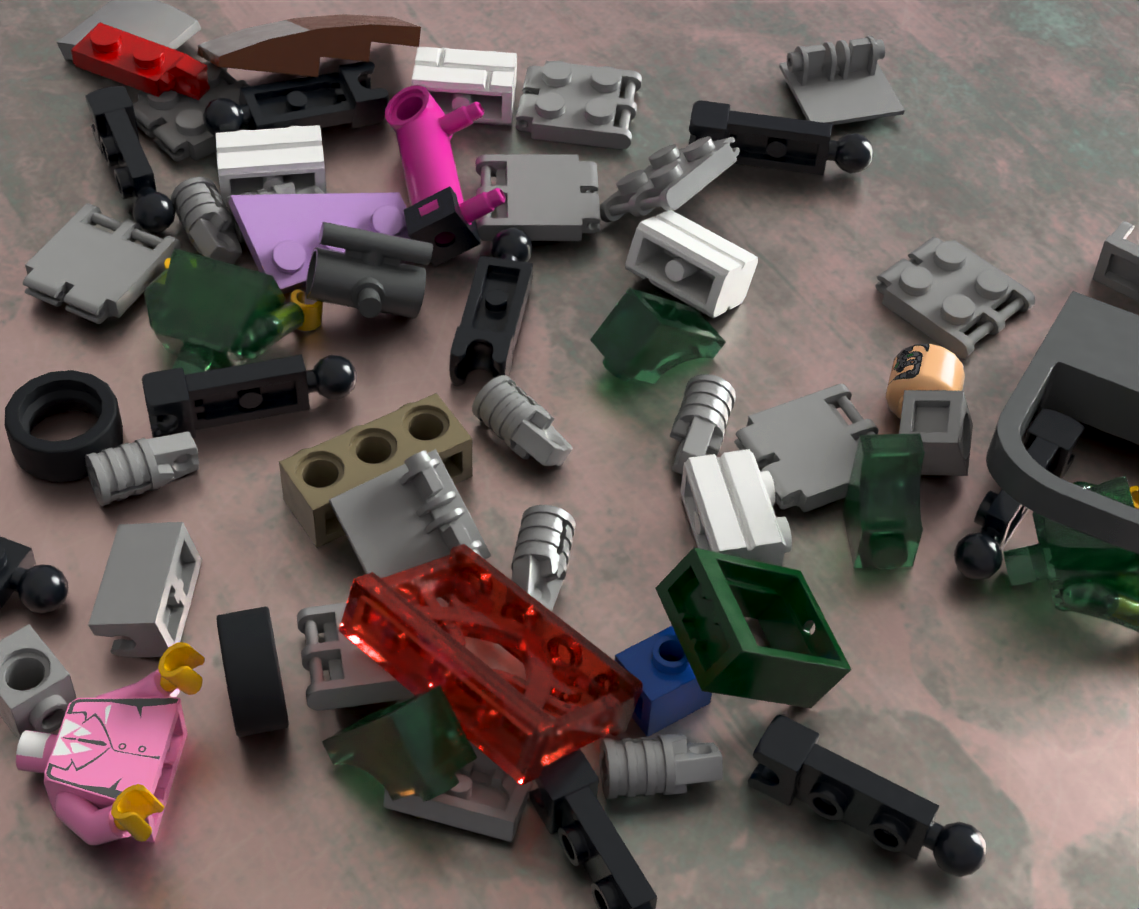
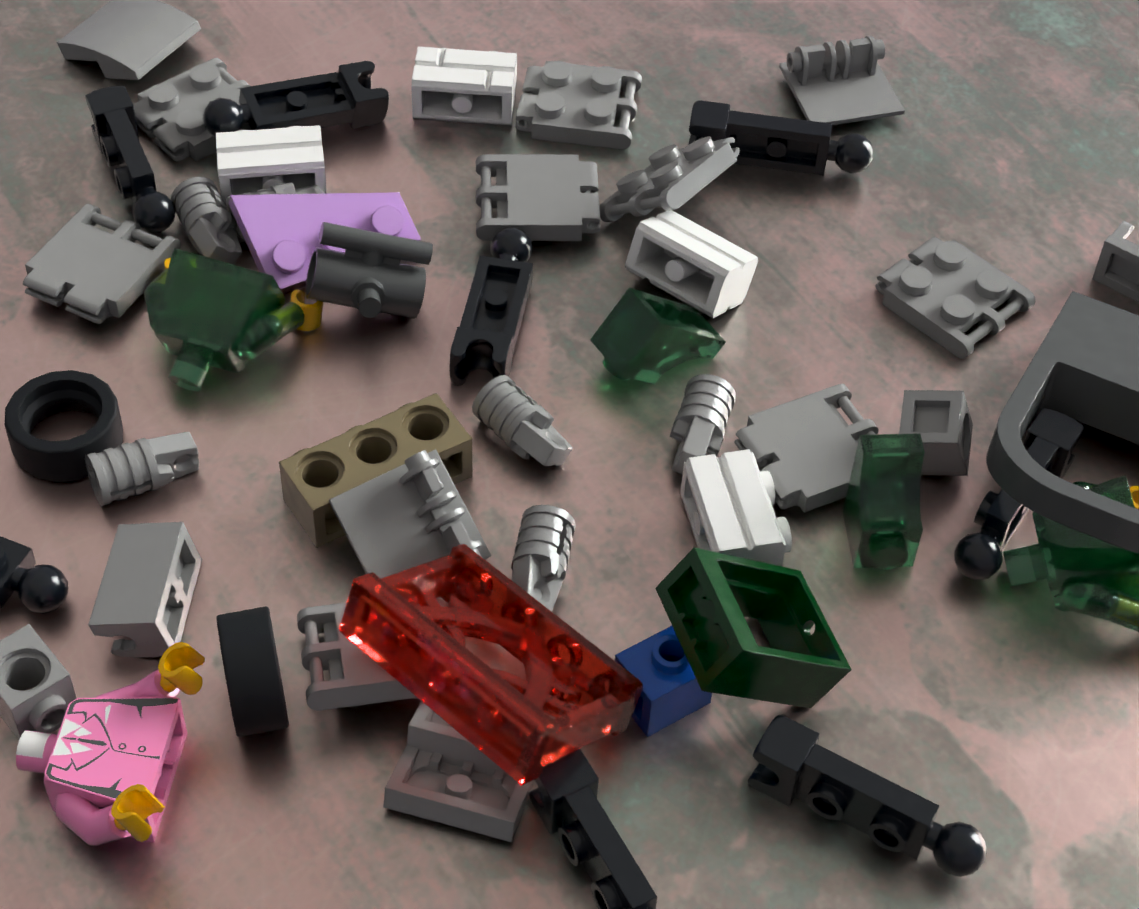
(140, 63): red hinge -> none
(240, 392): black plate -> none
(298, 43): reddish brown slope -> none
(407, 746): arch -> none
(431, 175): dark pink piece -> none
(656, 765): light grey hinge -> none
(923, 369): light nougat head -> none

